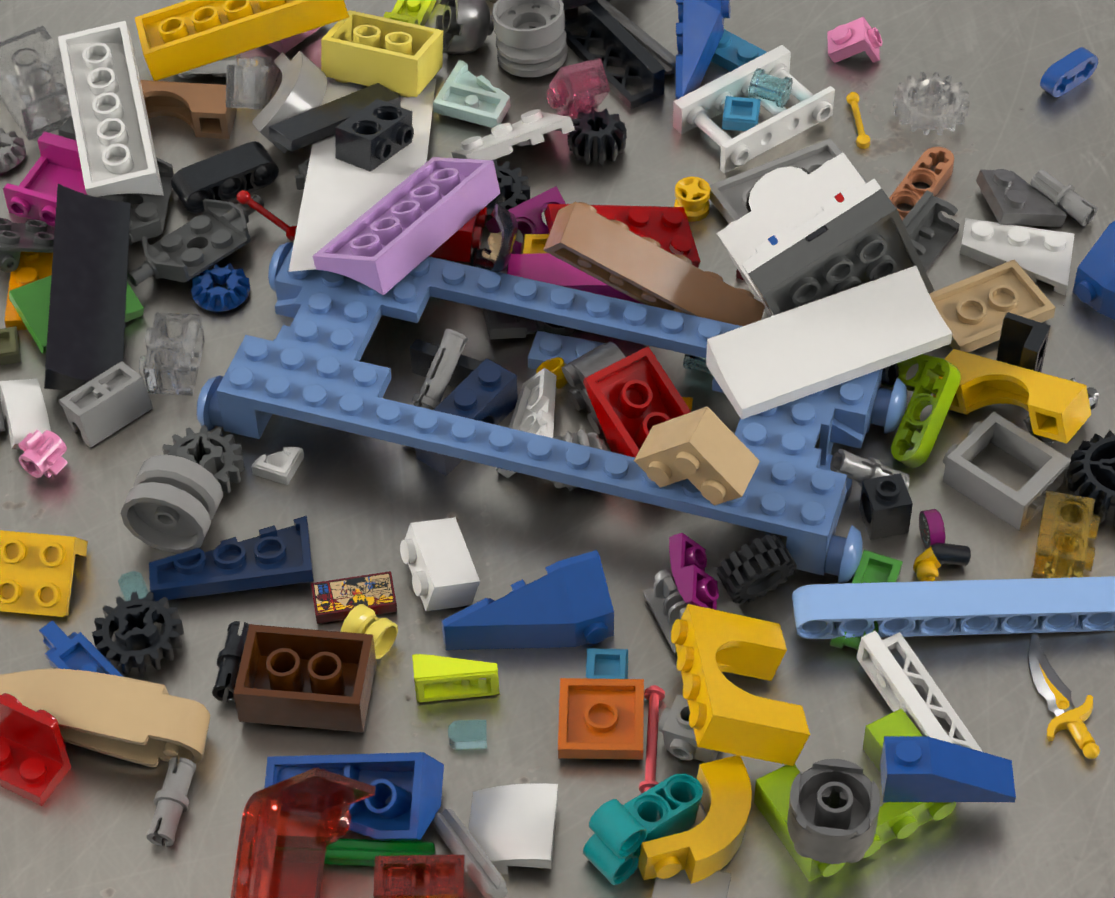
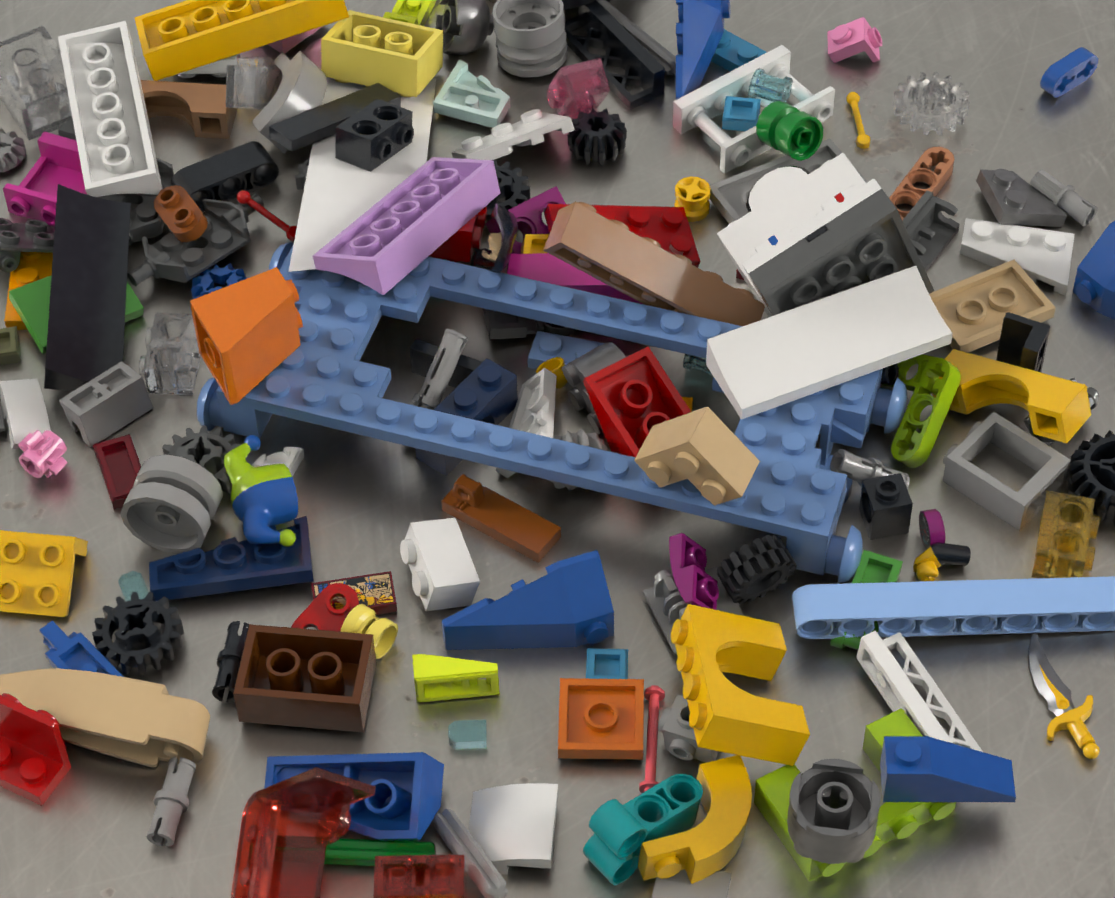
(118, 467): none -> dark red tile
(180, 213): none -> dark orange plate
(247, 330): none -> orange slope
(261, 495): none -> blue piece
(322, 614): none -> red plate
(501, 518): none -> dark orange hinge
(789, 130): none -> green wheel

